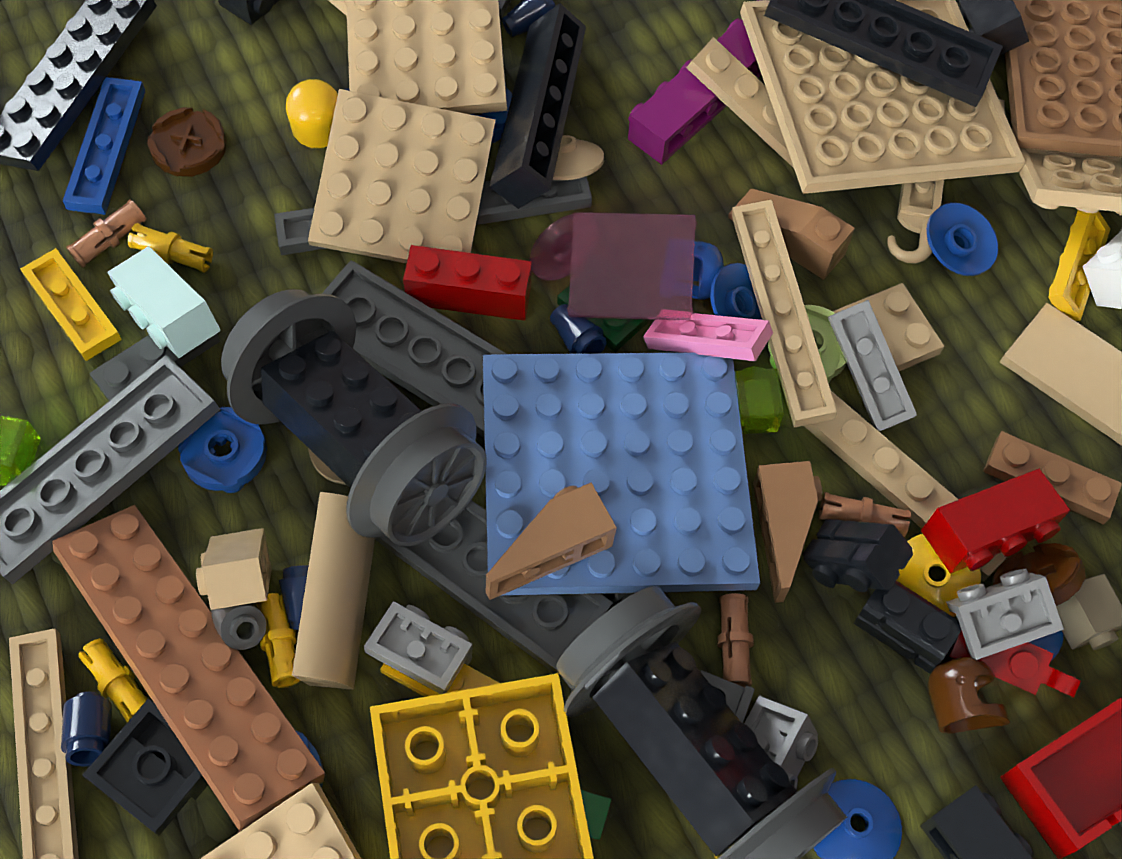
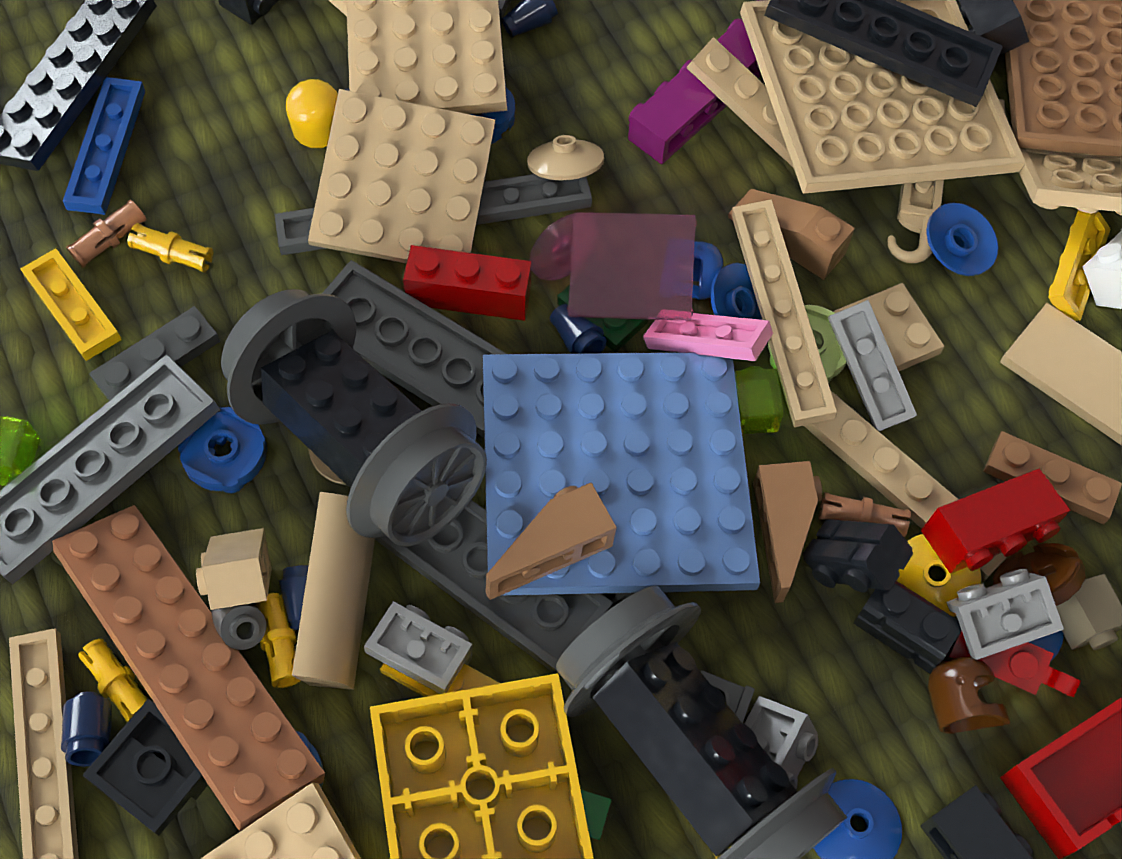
(162, 302): light aqua brick -> none
(187, 142): reddish brown tile -> none
(538, 107): black brick -> none
(735, 639): nougat pin -> none

